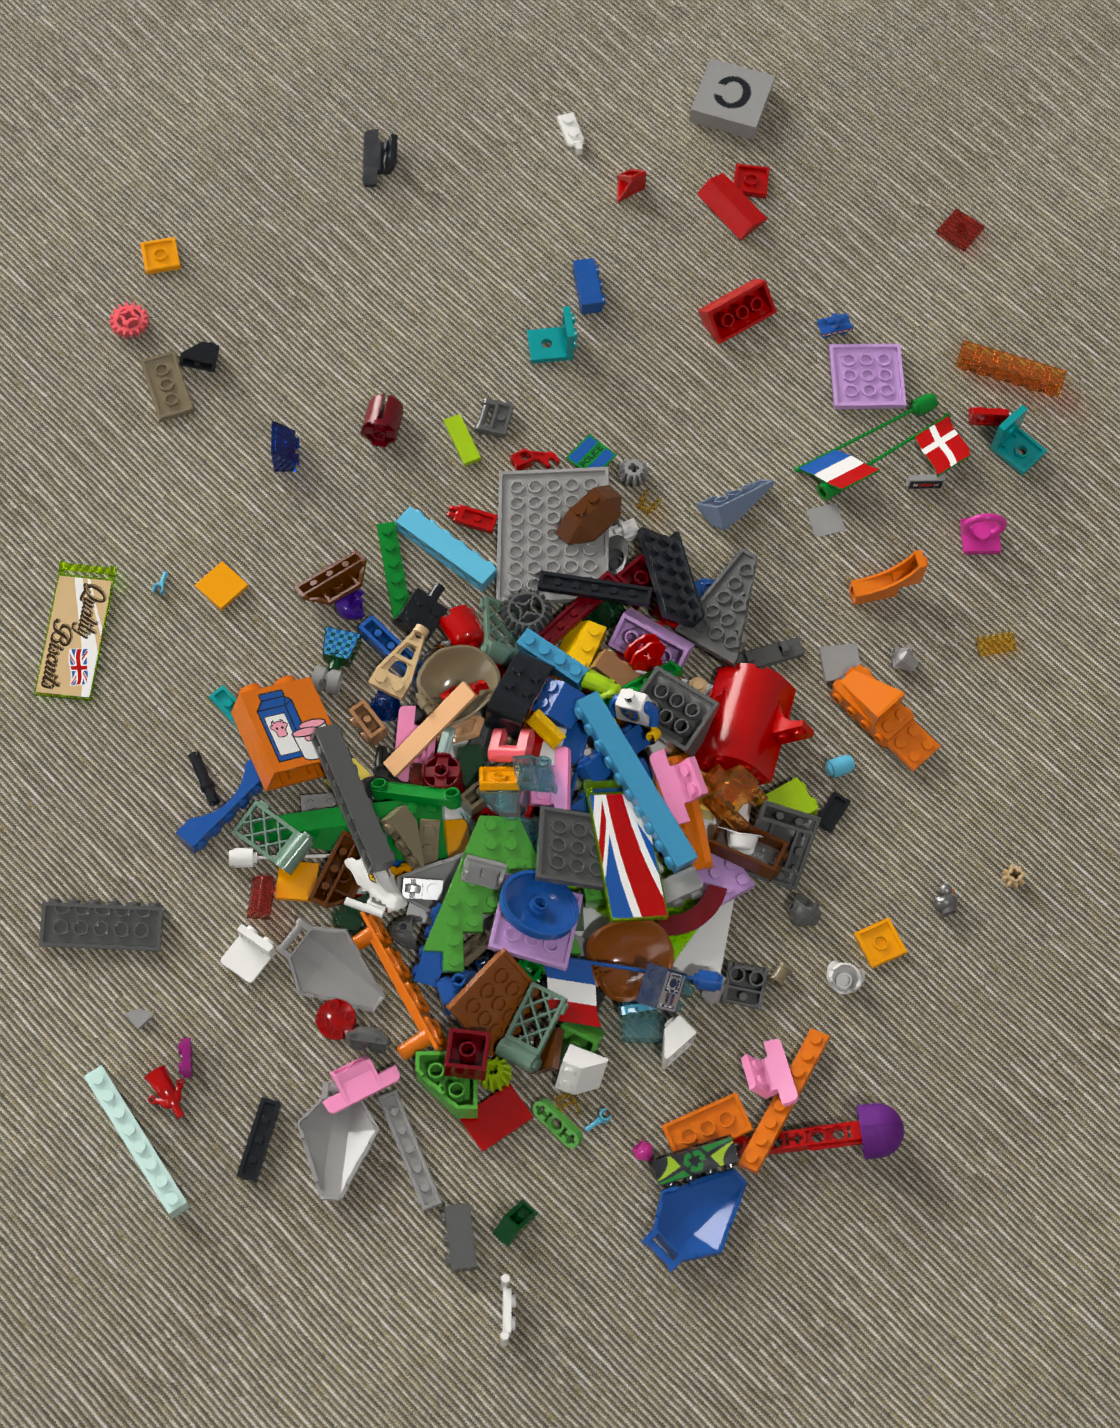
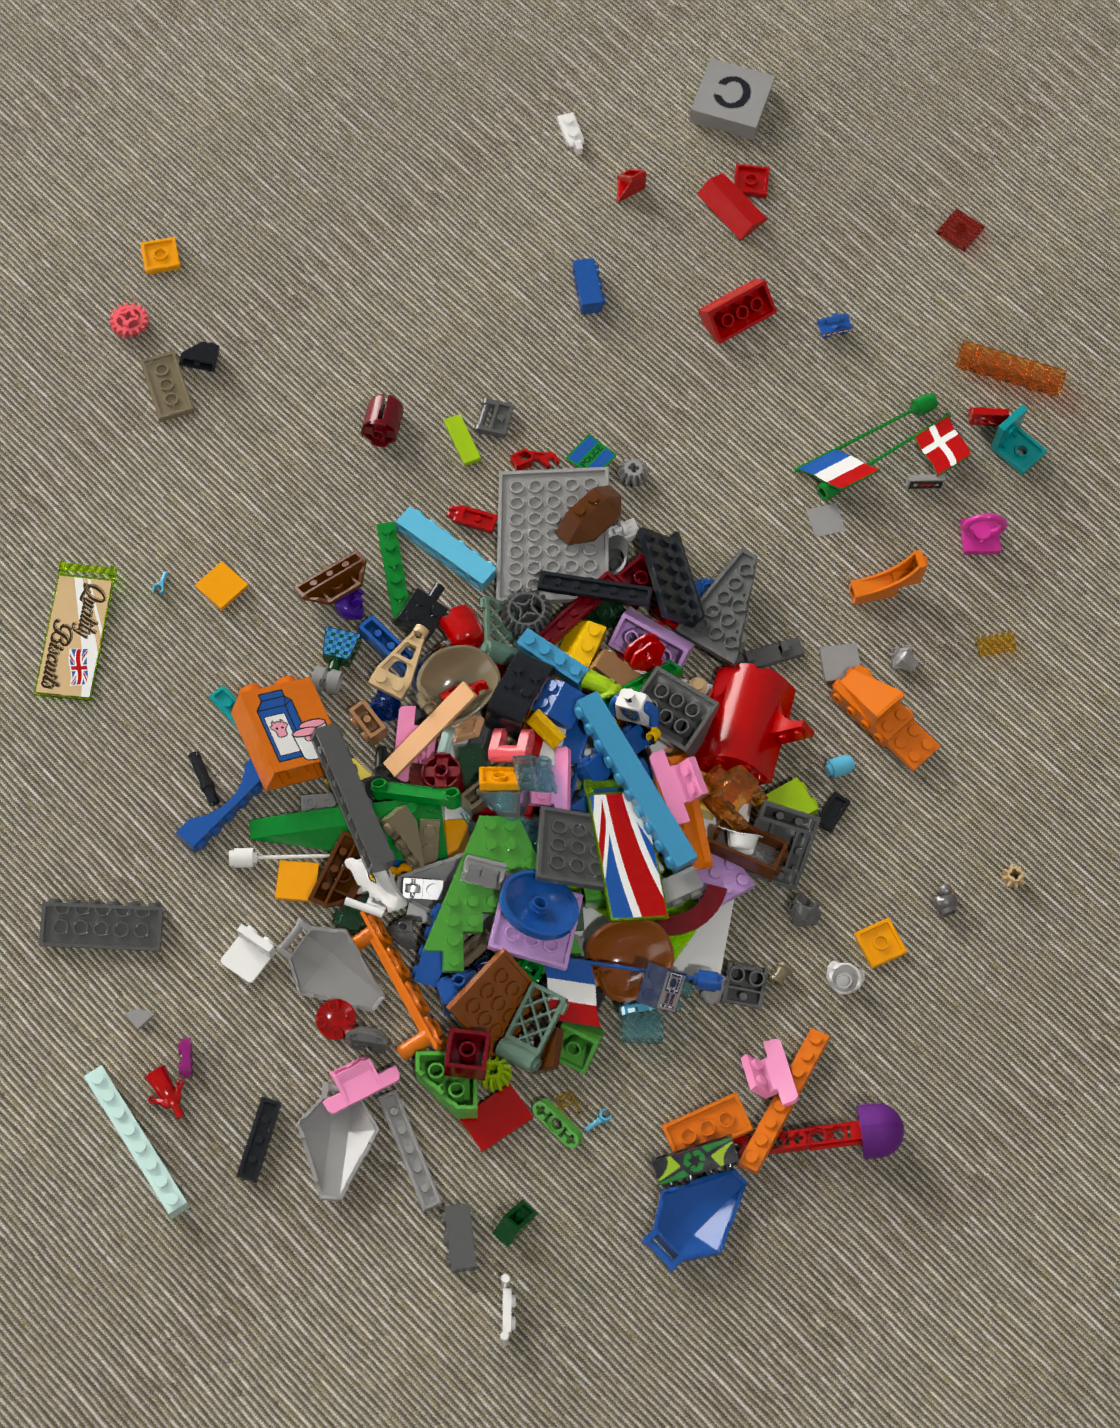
(261, 897): clear red brick -> none
(284, 448): clear blue slope -> none
(294, 848): sand green piece -> none
(378, 157): black plate -> none
(562, 341): teal bracket -> none
(580, 1071): white slope -> none
(643, 500): clear yellow piece -> none
(643, 1151): dark pink plate -> none
(676, 1040): white slope -> none
(728, 509): sand blue wedge -> none
(867, 376): lavender piece -> none

